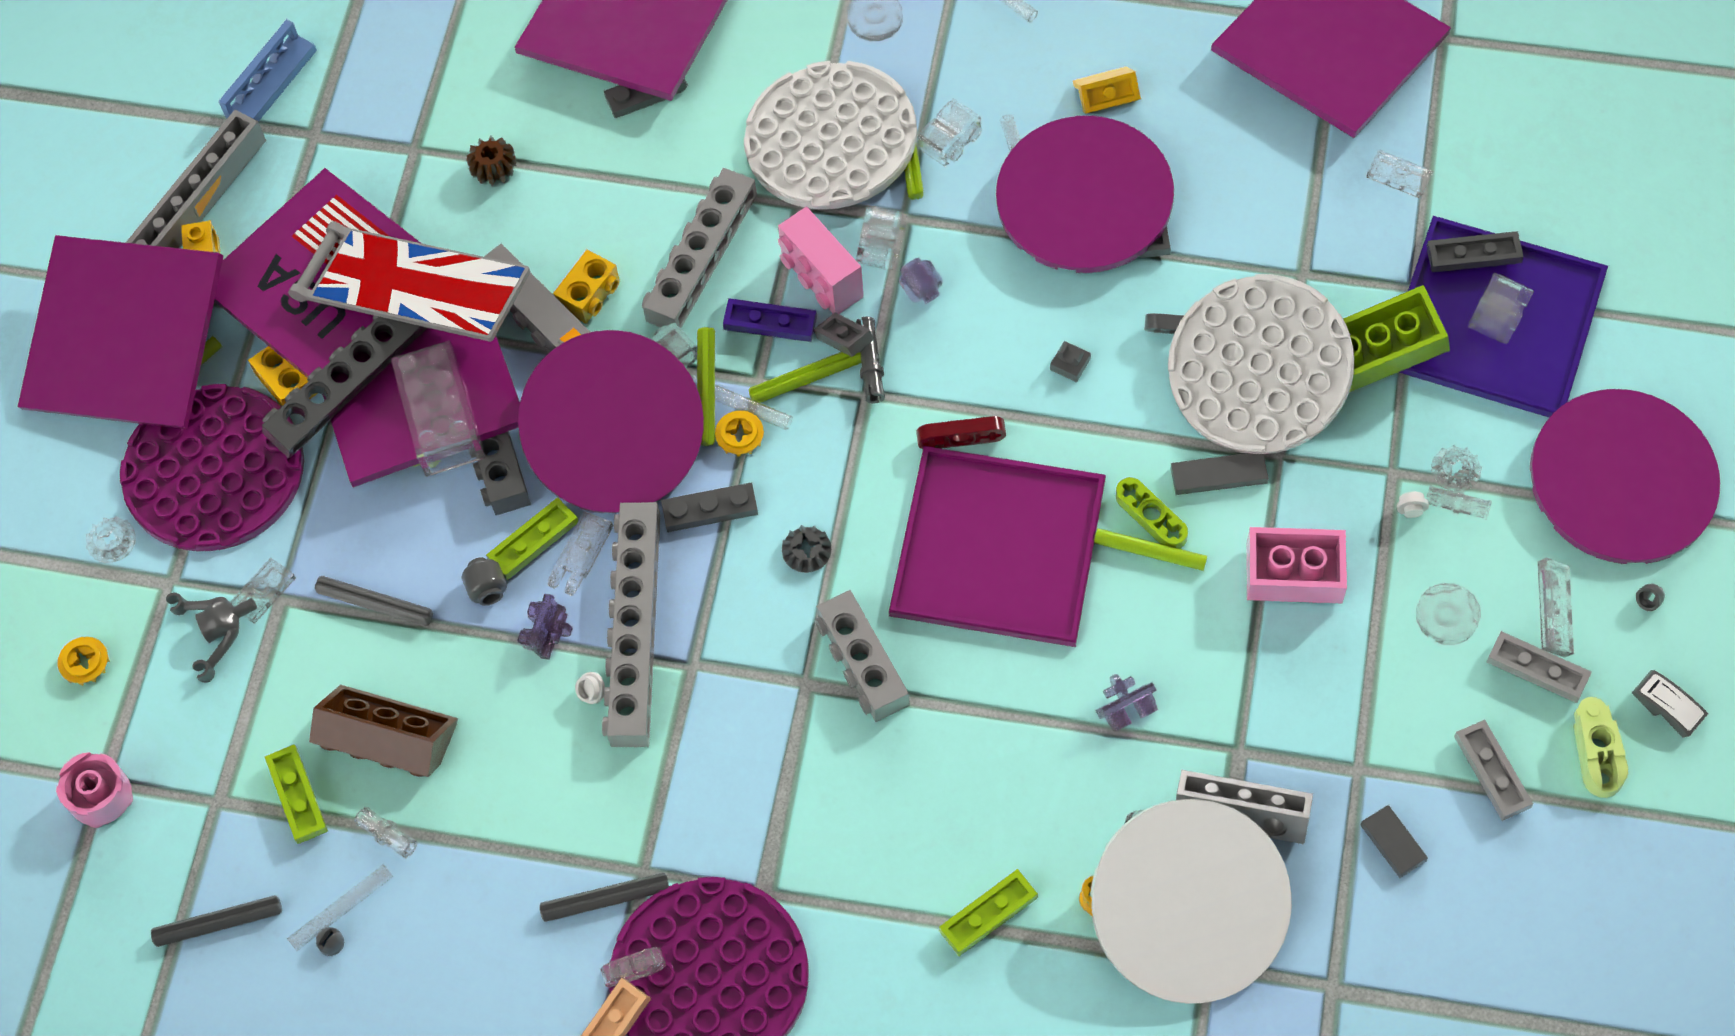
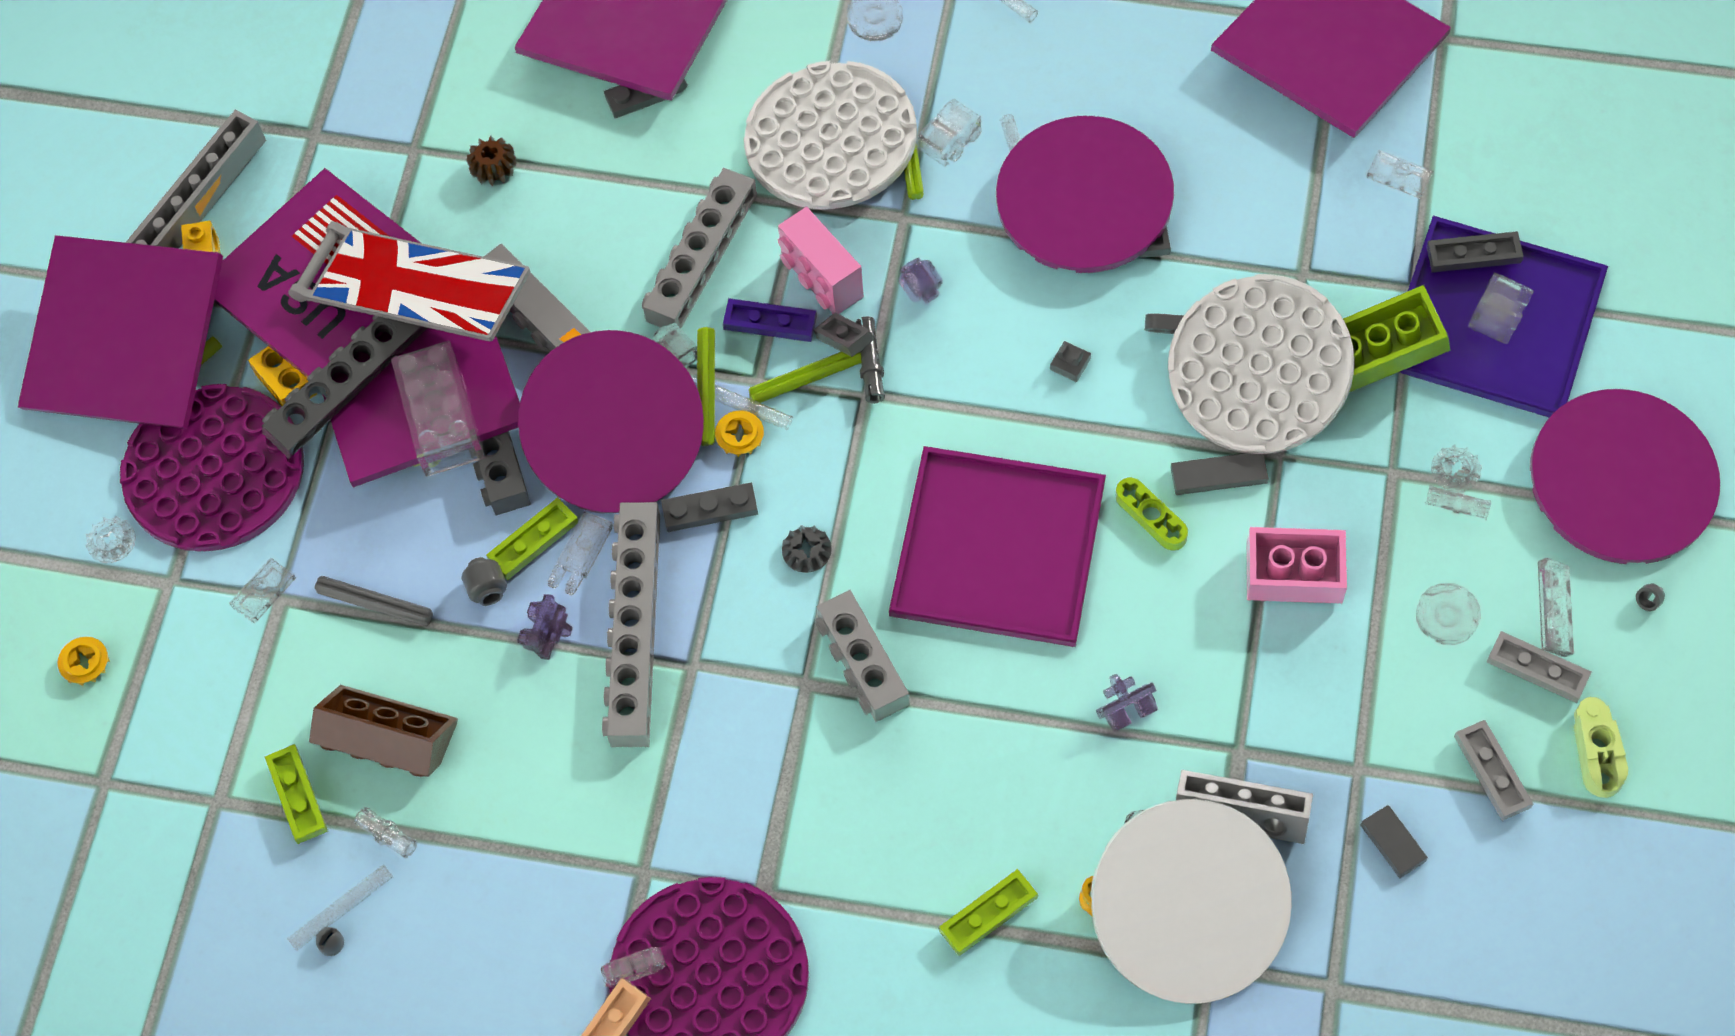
(94, 789): bright pink brick -> none
(216, 620): dark grey piece -> none
(216, 921): dark grey axle -> none
(271, 77): medium blue fence -> none
(581, 283): yellow brick -> none
(590, 688): white plate -> none
(603, 897): dark grey axle -> none
(881, 238): clear brick -> none
(961, 432): dark red beam -> none
(1107, 89): yellow panel -> none
(1150, 549): lime piece -> none
(1412, 504): white plate -> none
(1670, 701): slope -> none

